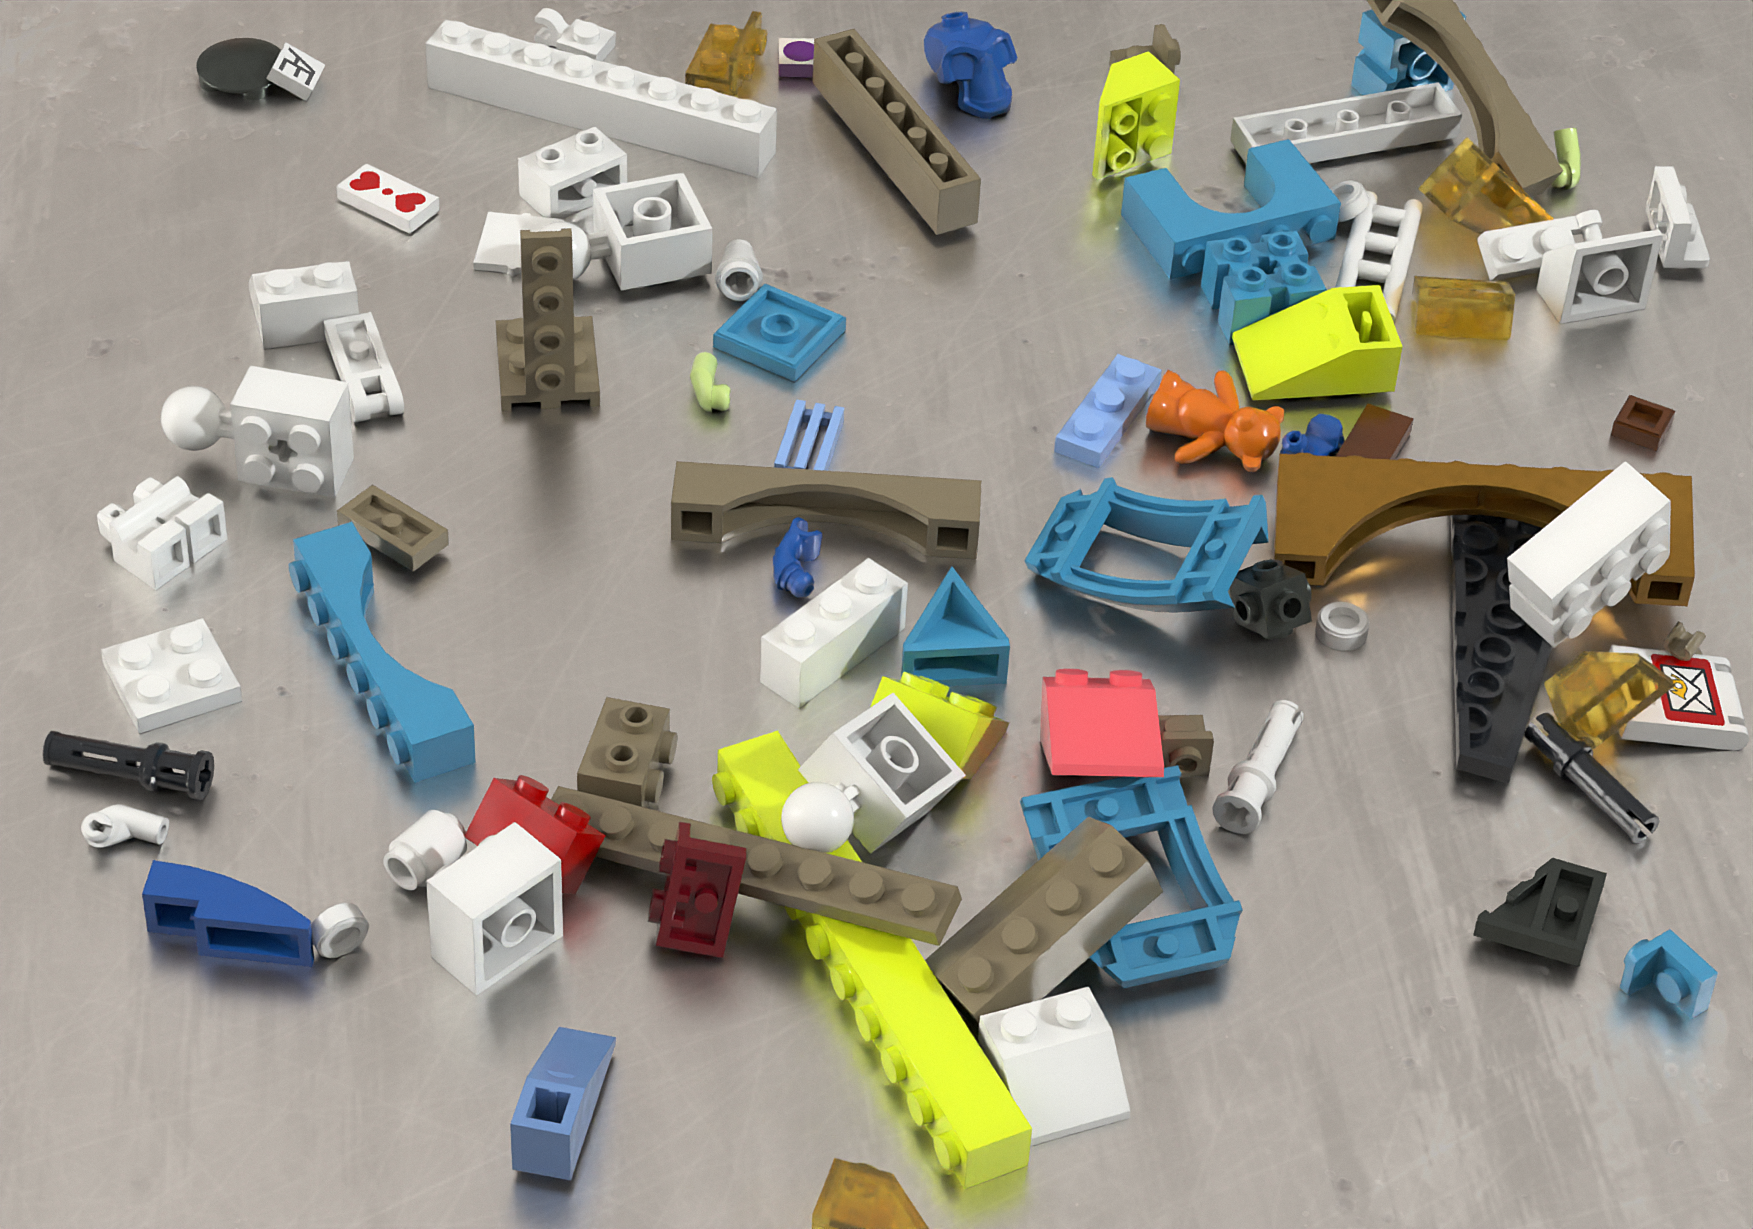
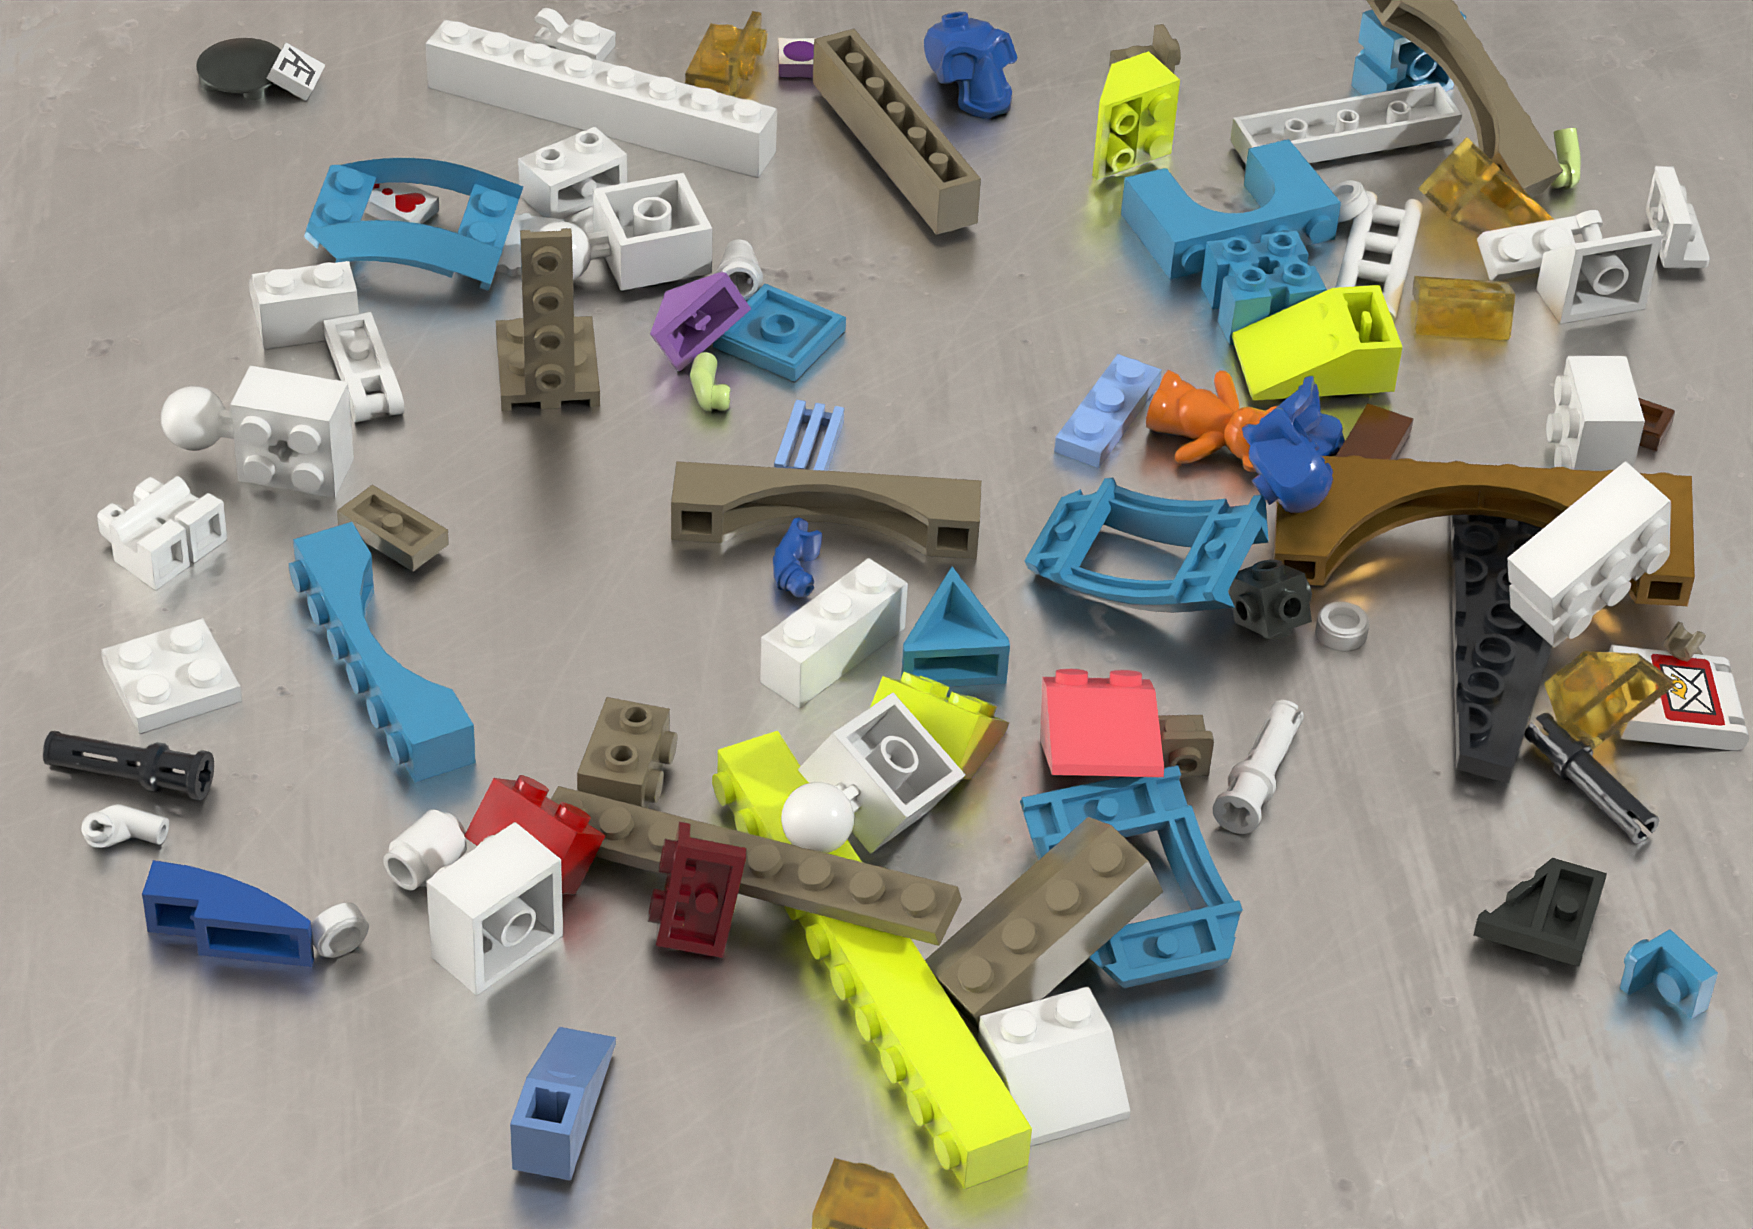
(469, 252): none -> dark azure wedge
(696, 317): none -> medium lavender slope
(1286, 456): none -> blue head
(1595, 414): none -> white brick

